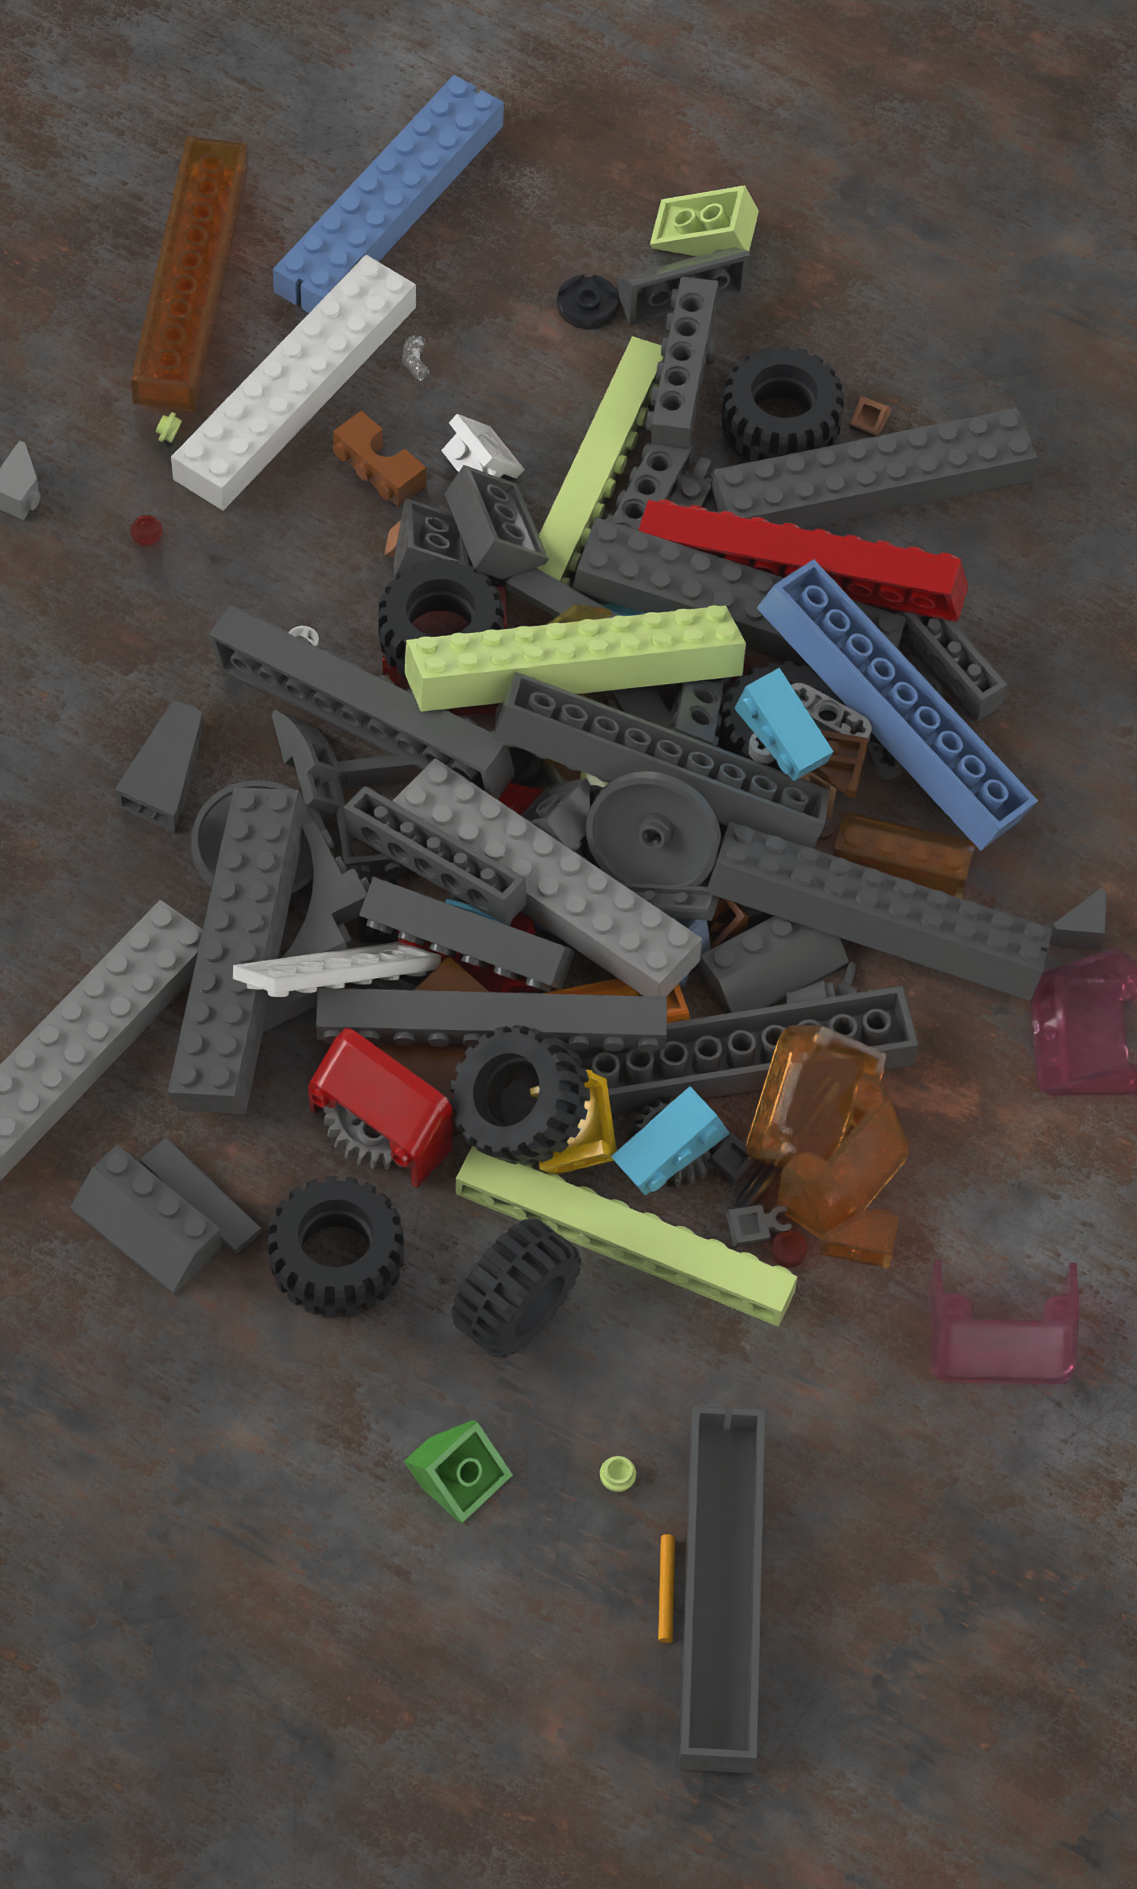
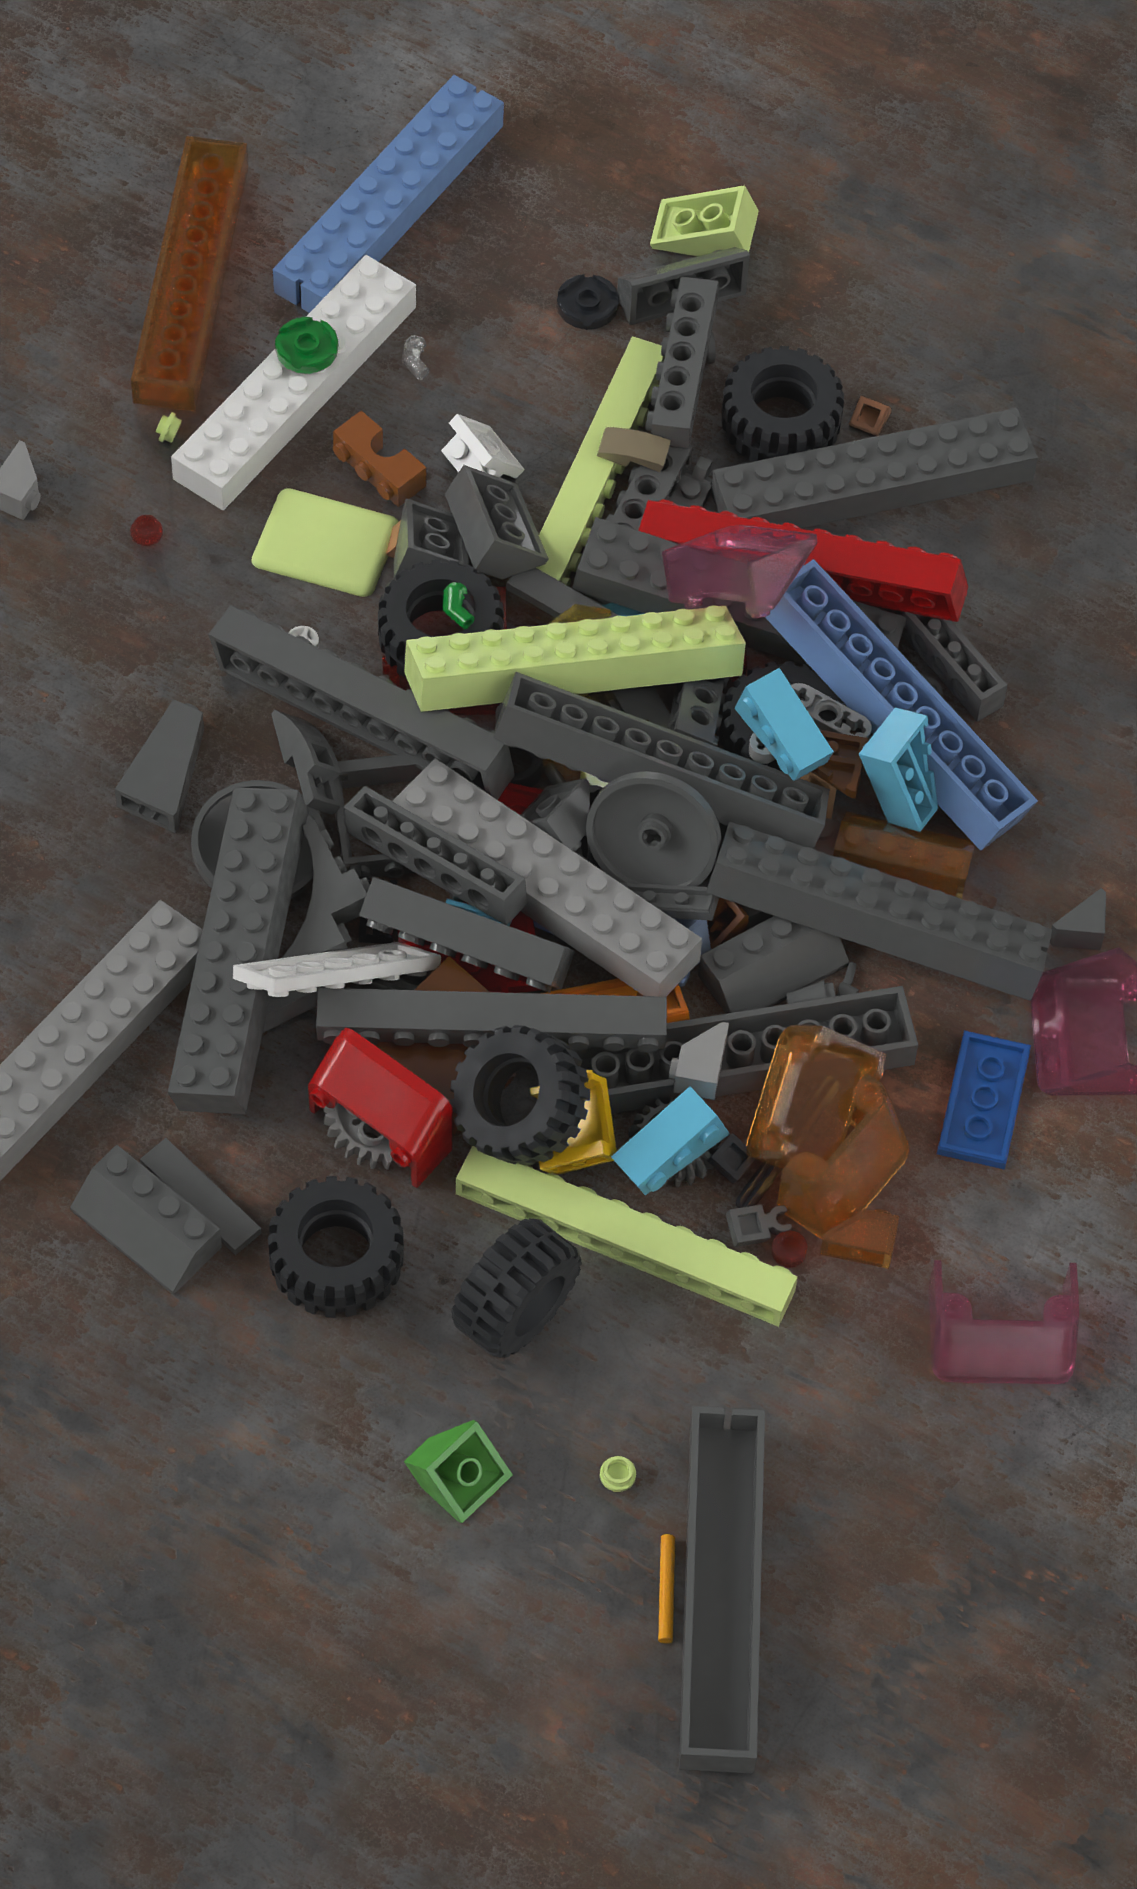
(306, 345): none -> green tile
(325, 542): none -> yellowish green piece
(452, 605): none -> green arm
(628, 445): none -> dark tan slope
(700, 1062): none -> light grey slope
(738, 566): none -> clear pink windscreen
(899, 769): none -> medium azure wedge
(984, 1100): none -> blue tile

